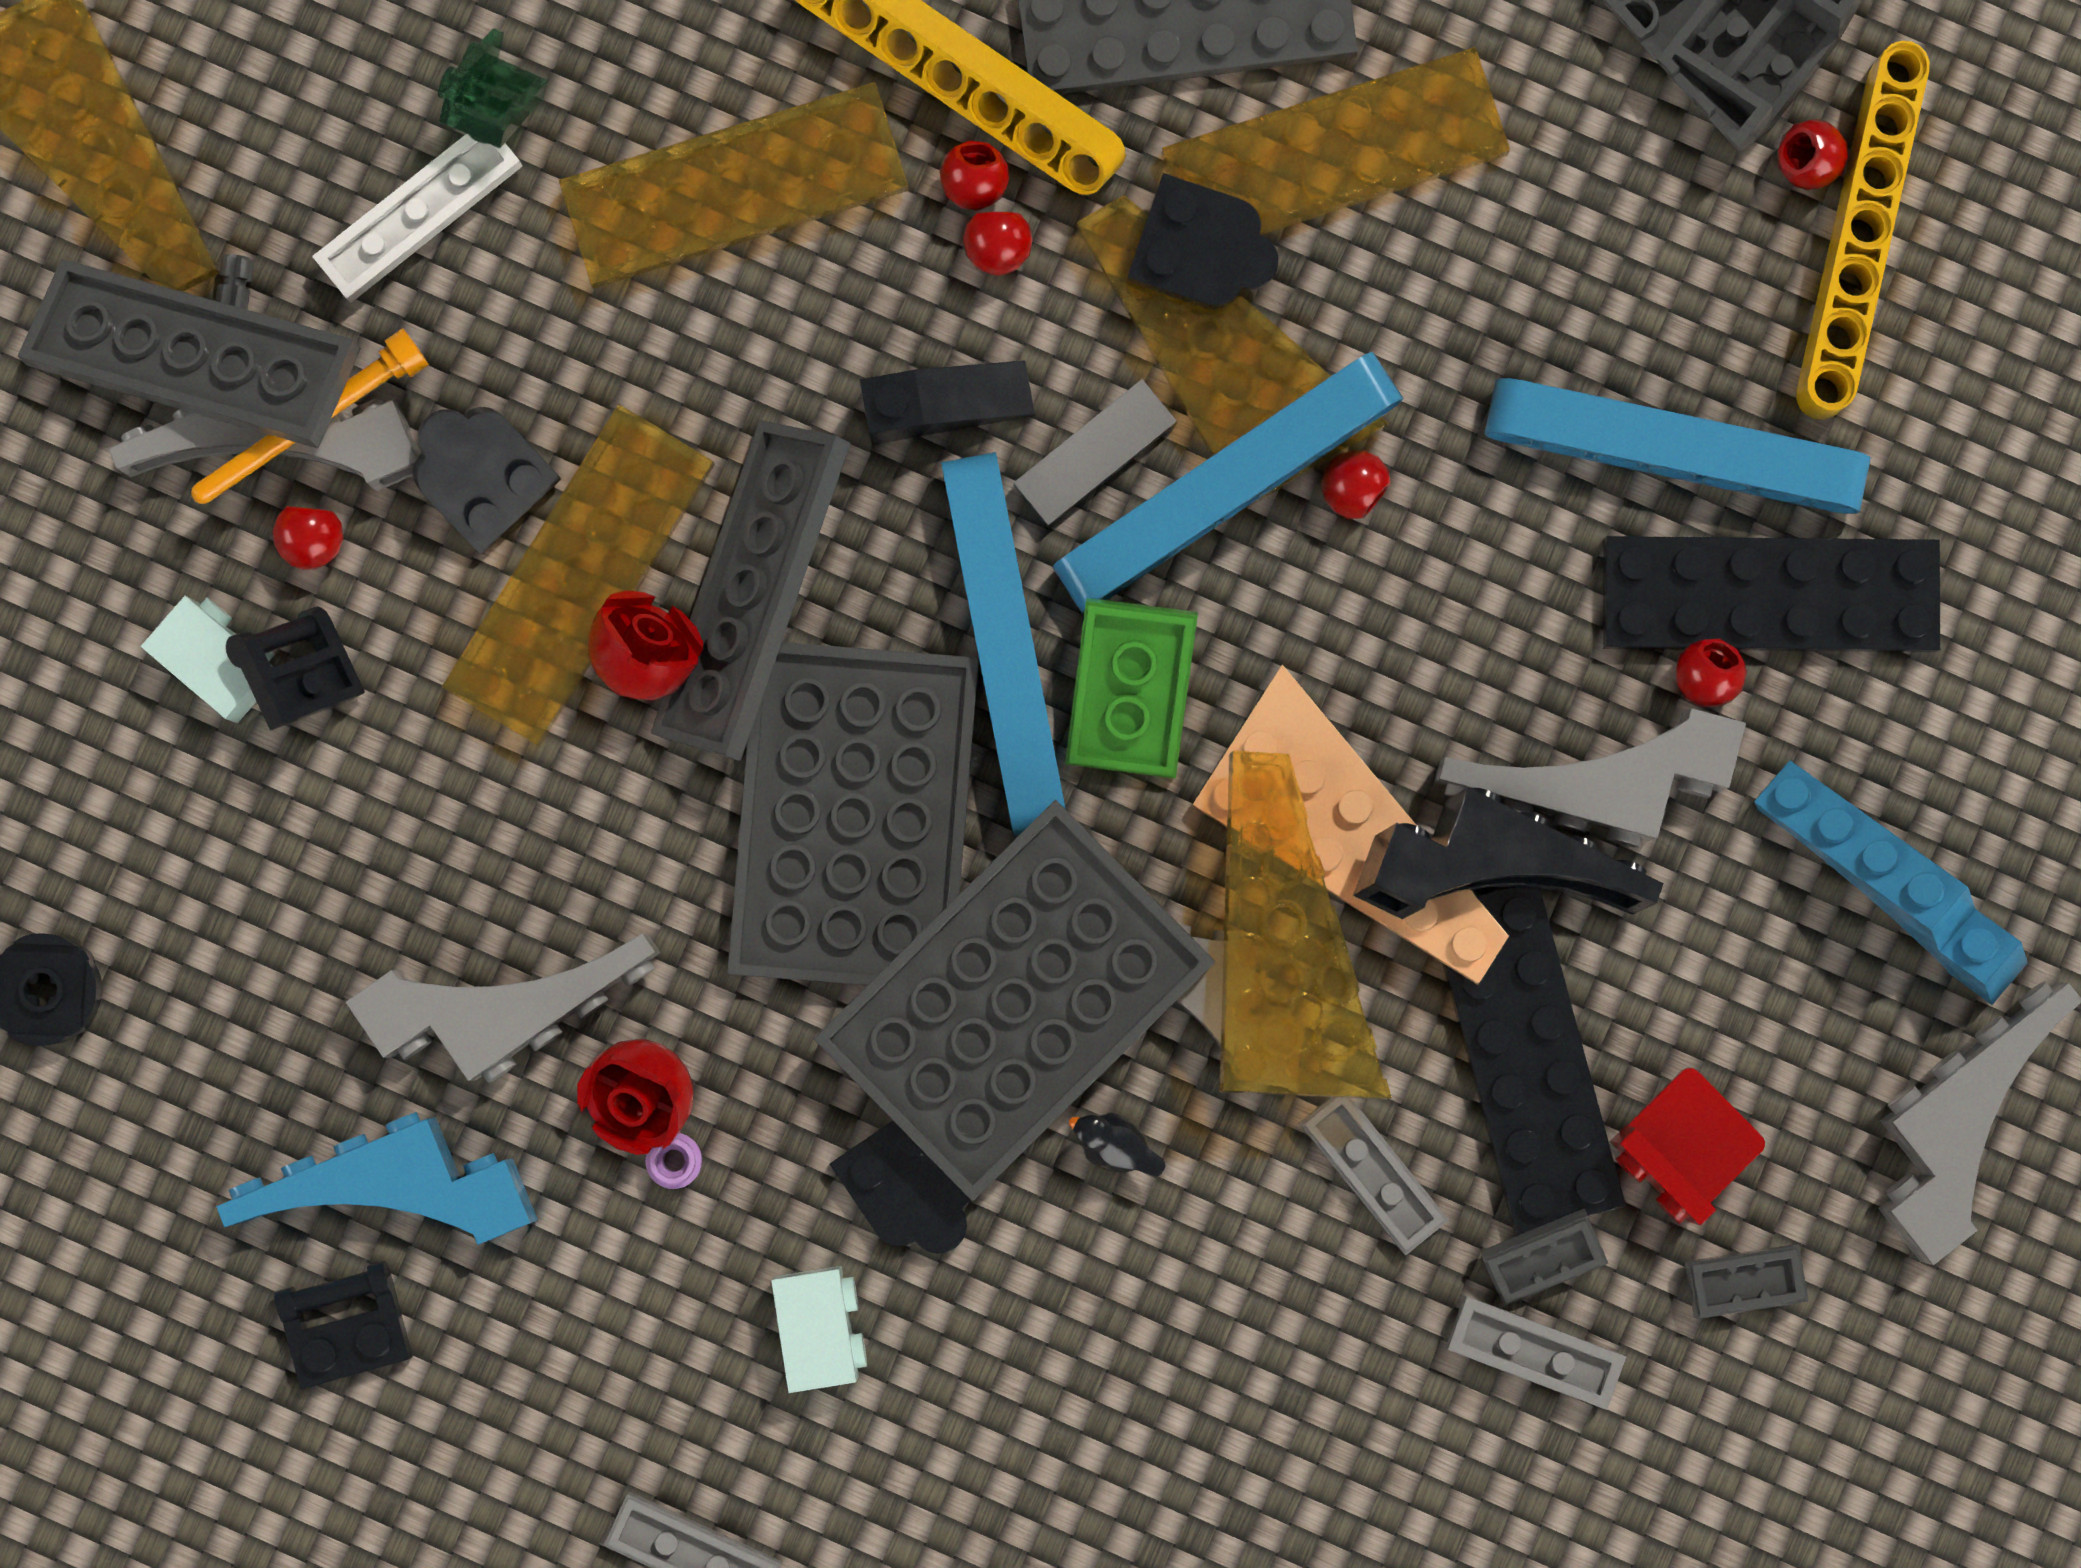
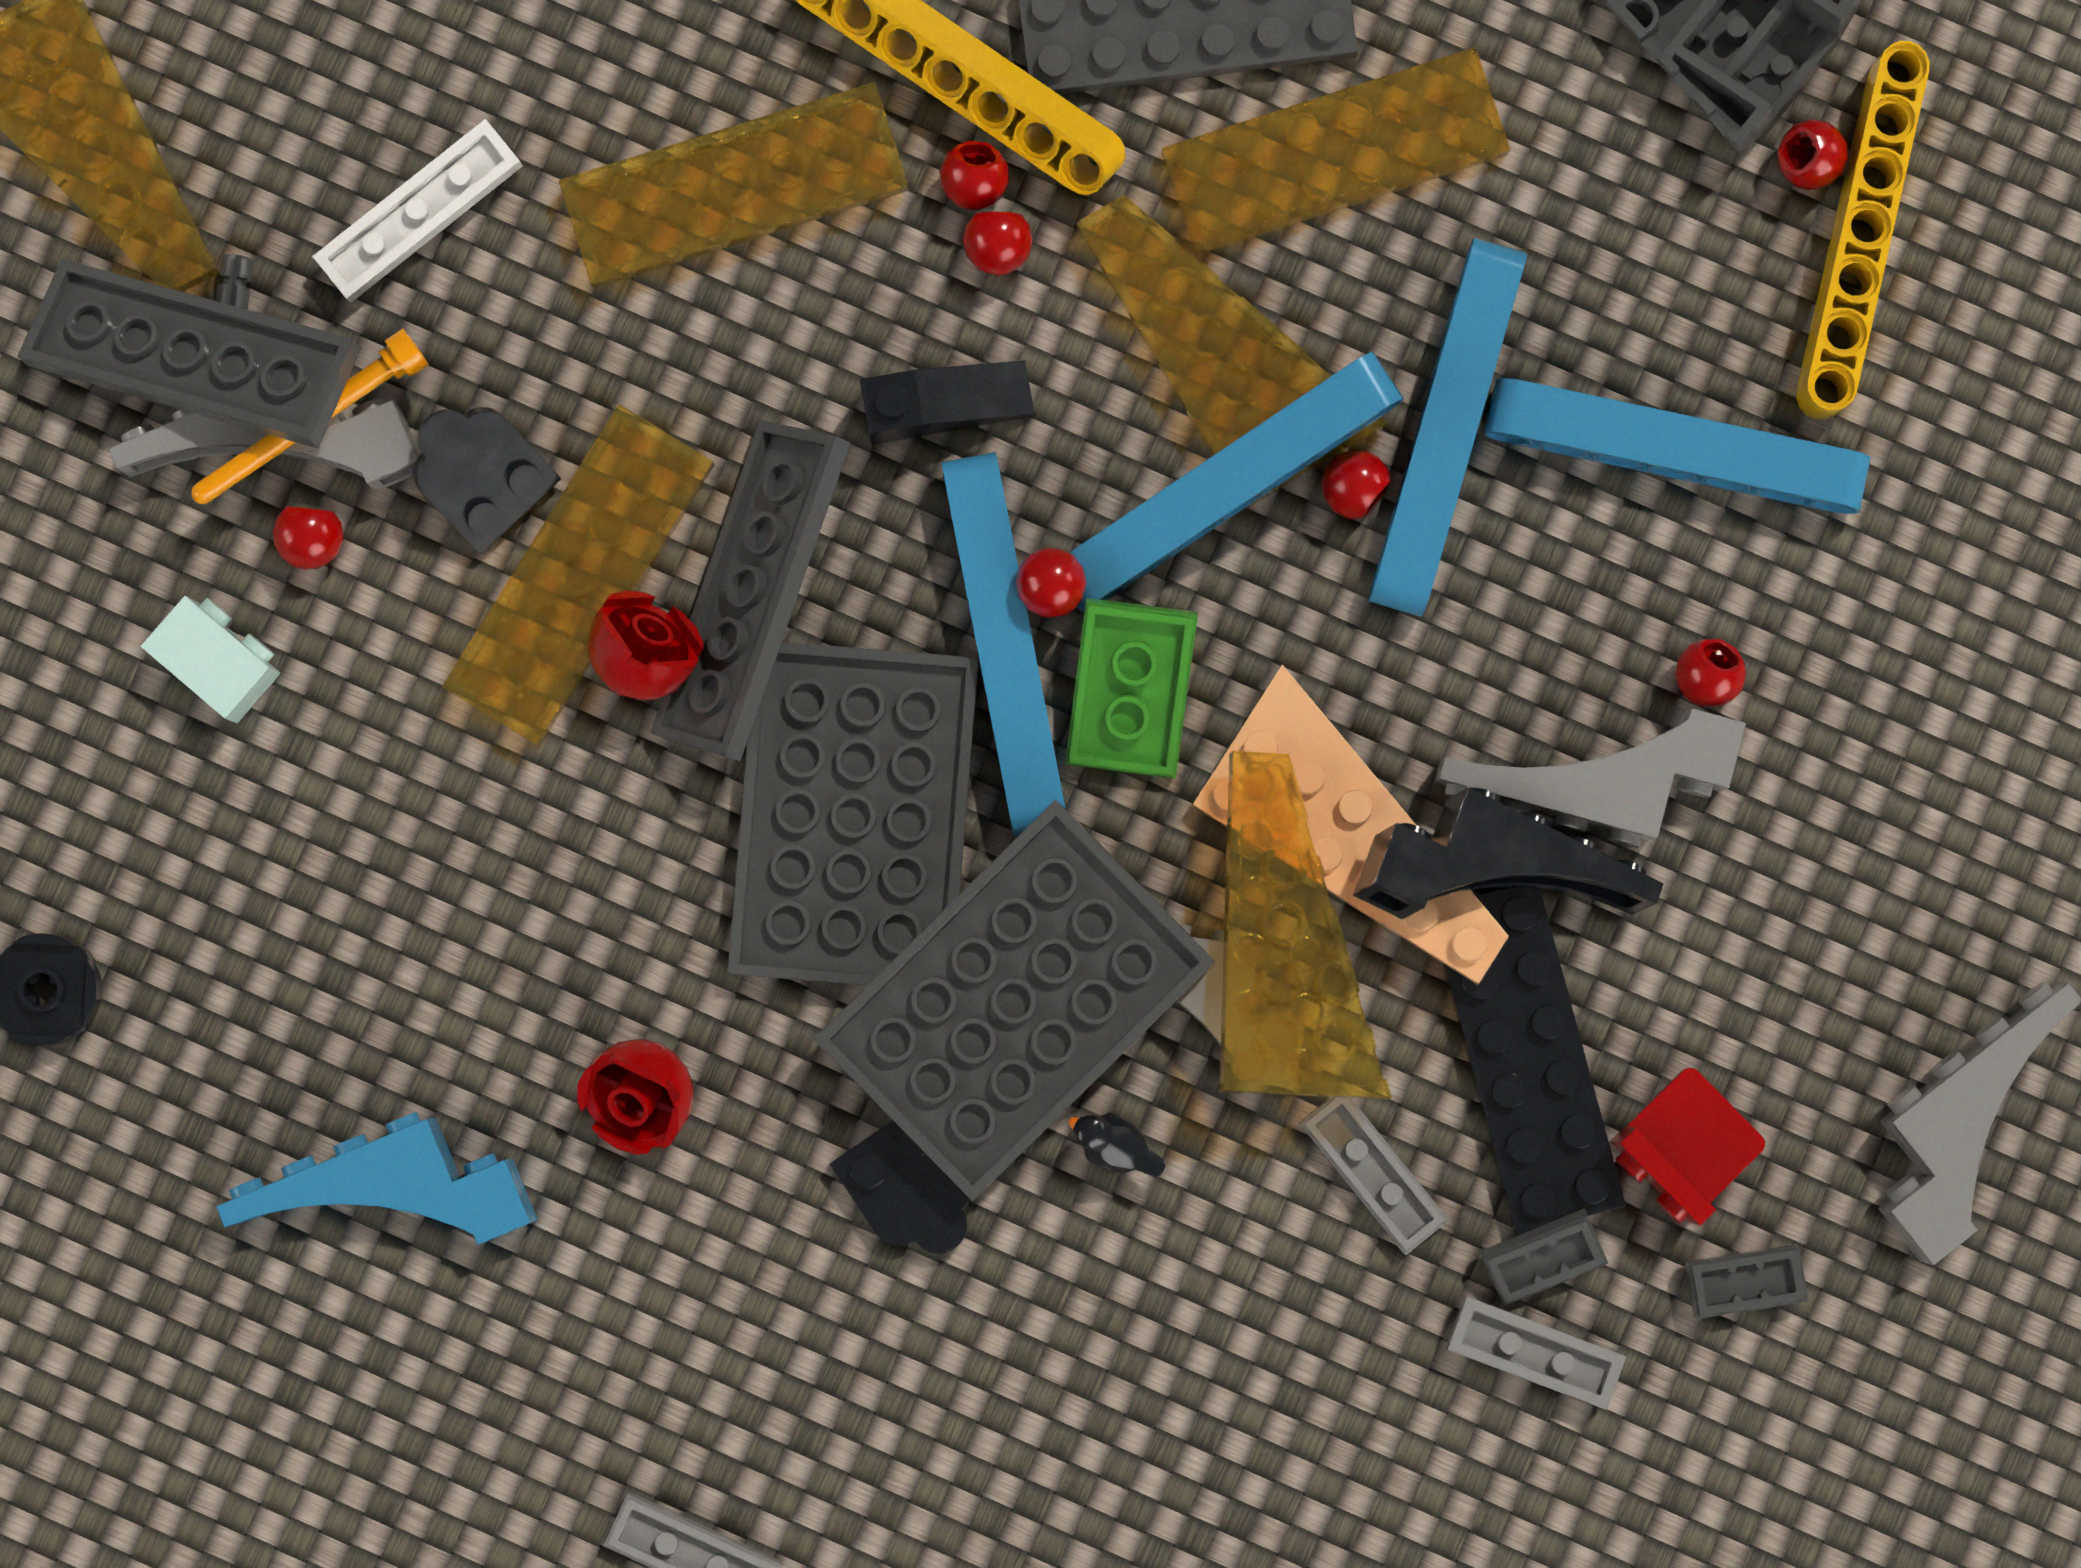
(300, 685): black plate -> none
(349, 1343): black plate -> none
(488, 94): clear green bracket -> none
(492, 1022): light grey arch -> none
(675, 1179): lavender plate -> none
(817, 1328): light aqua brick -> none
(1051, 582): none -> red piece
(1095, 453): light grey tile -> none
(1201, 246): black plate -> none
(1447, 427): none -> dark azure beam
(1772, 593): black plate -> none
(1898, 880): dark azure arch -> none

